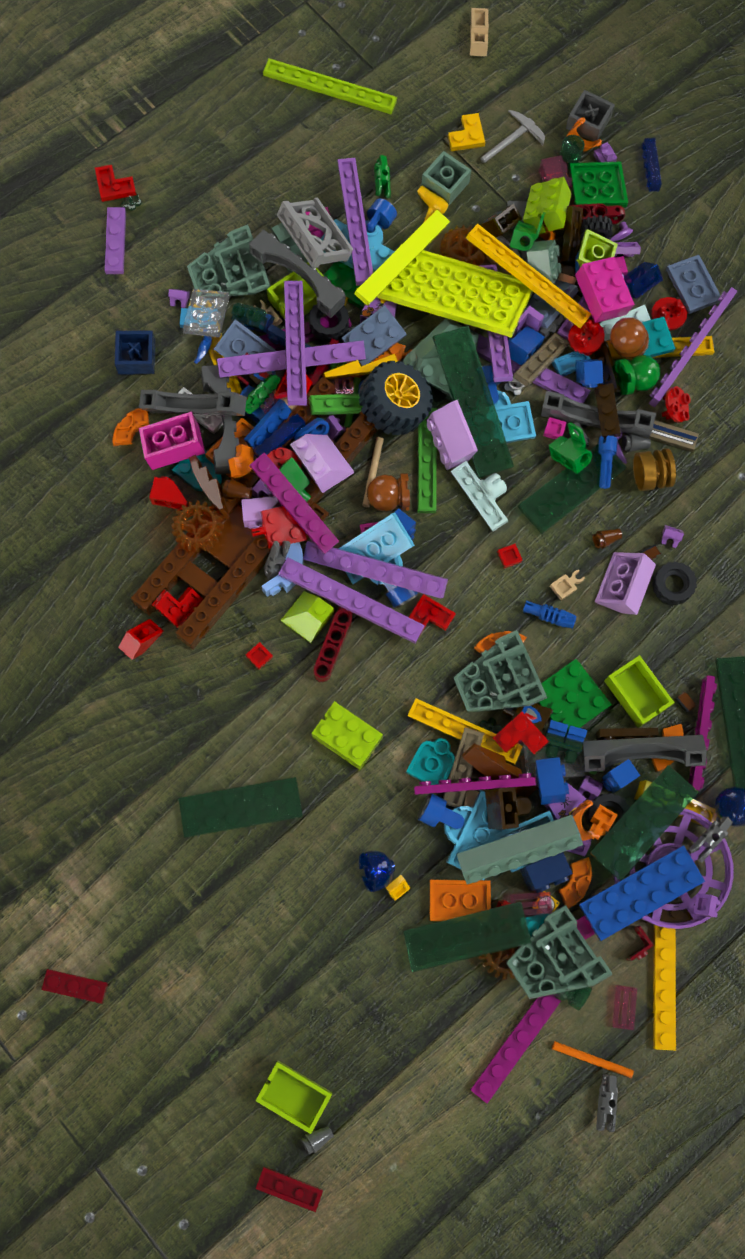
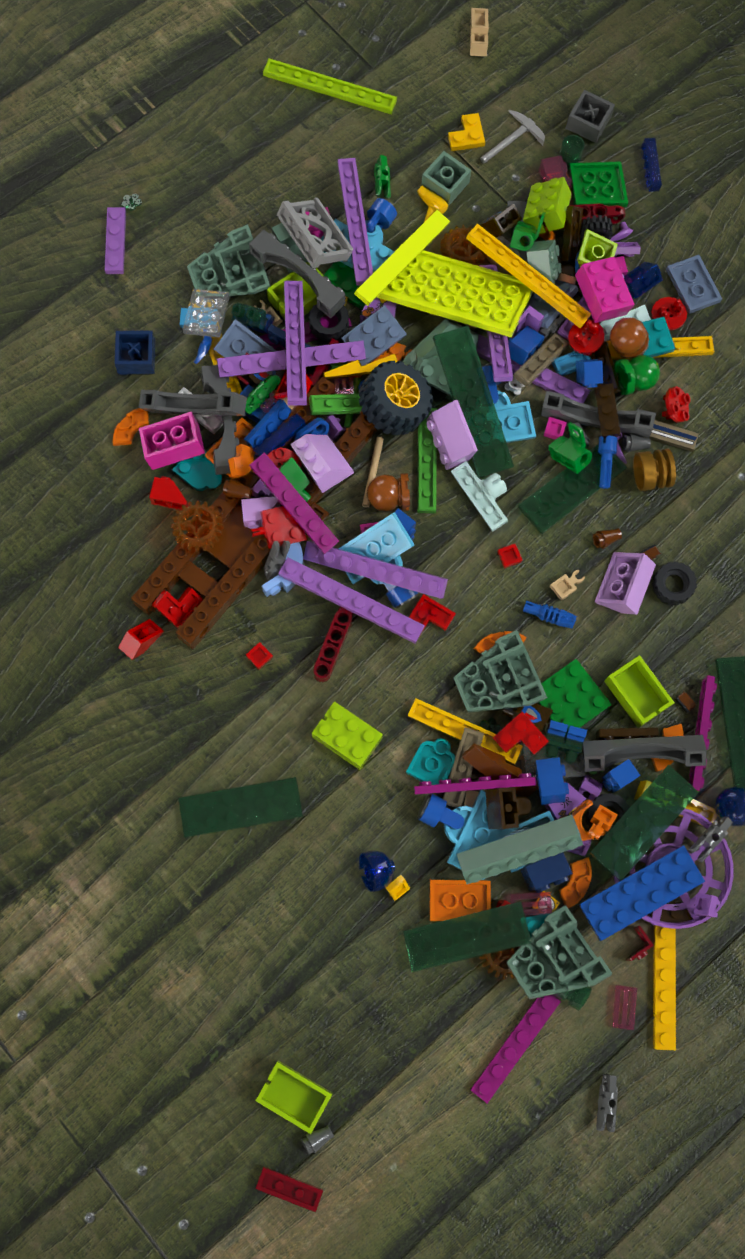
(74, 986): dark red plate -> none
(113, 188): red plate -> none
(181, 295): medium lavender tile -> none
(210, 486): slope -> none
(308, 616): lime slope -> none
(584, 927): dark pink plate -> none
(588, 144): orange helmet -> none
(592, 1059): orange bar -> none
(605, 153): medium lavender tile -> none
(672, 533): medium lavender tile -> none
(695, 340): medium lavender plate -> none

